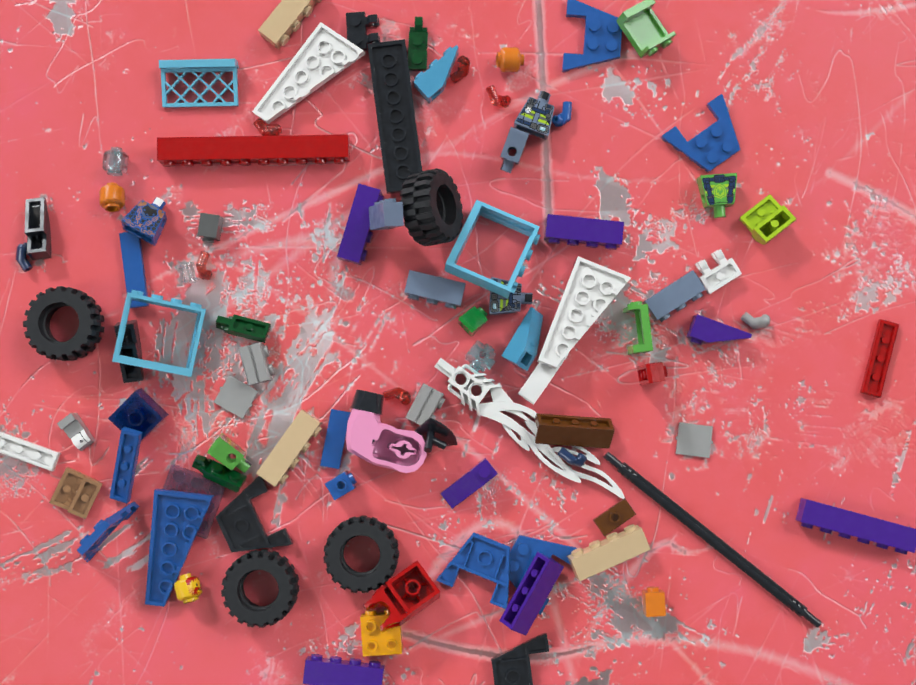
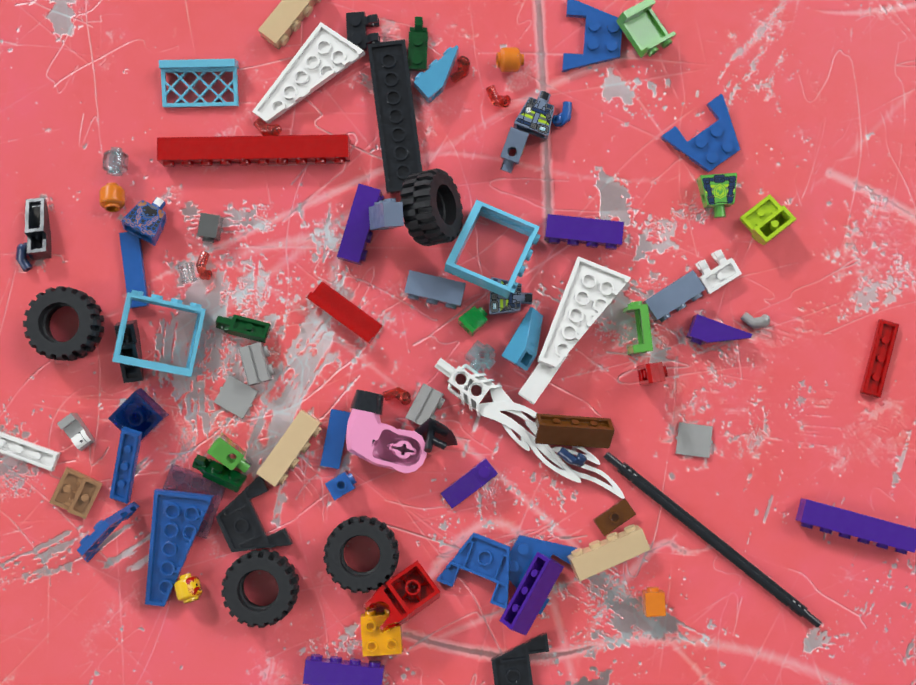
(345, 312): none -> red panel

